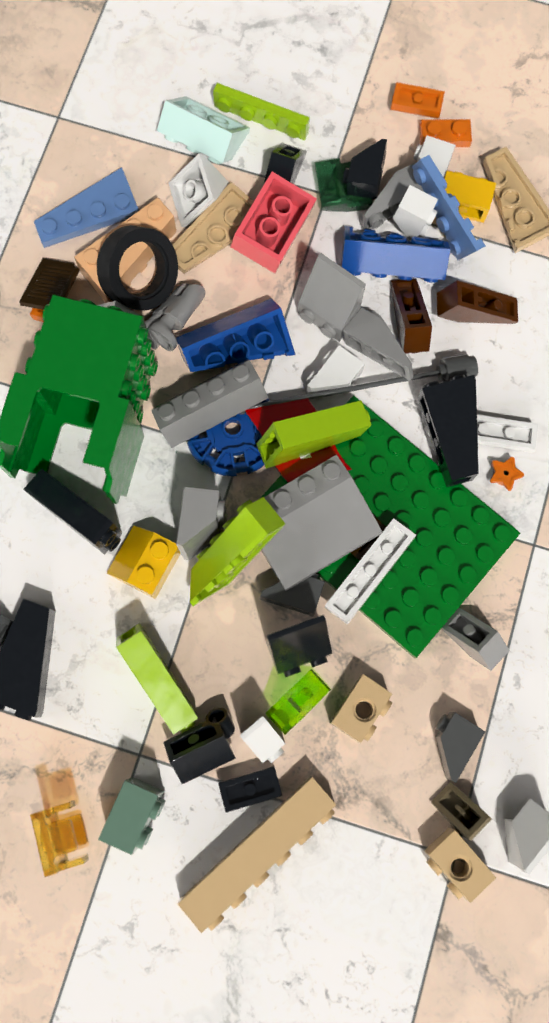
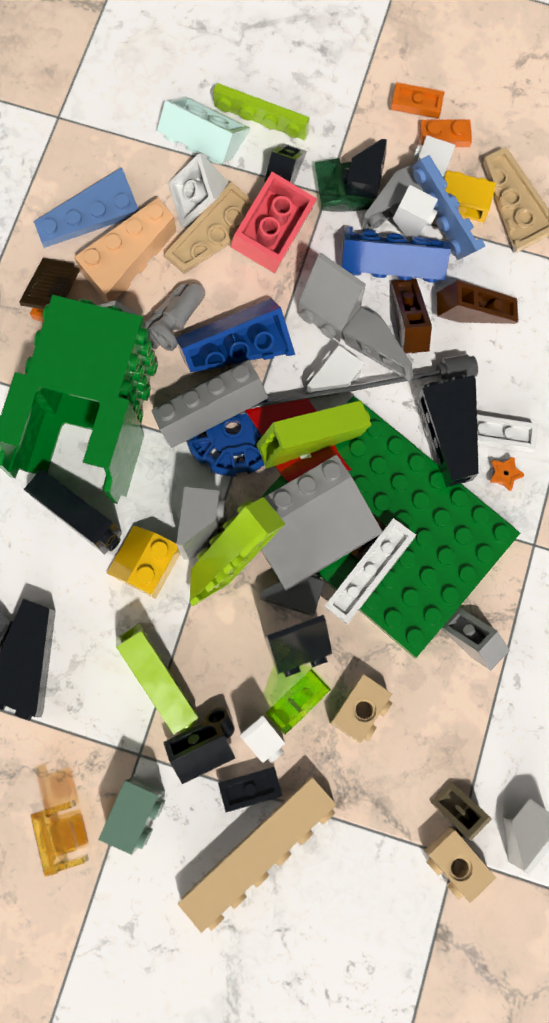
(110, 258): black tyre -> none
(456, 743): dark grey slope -> none

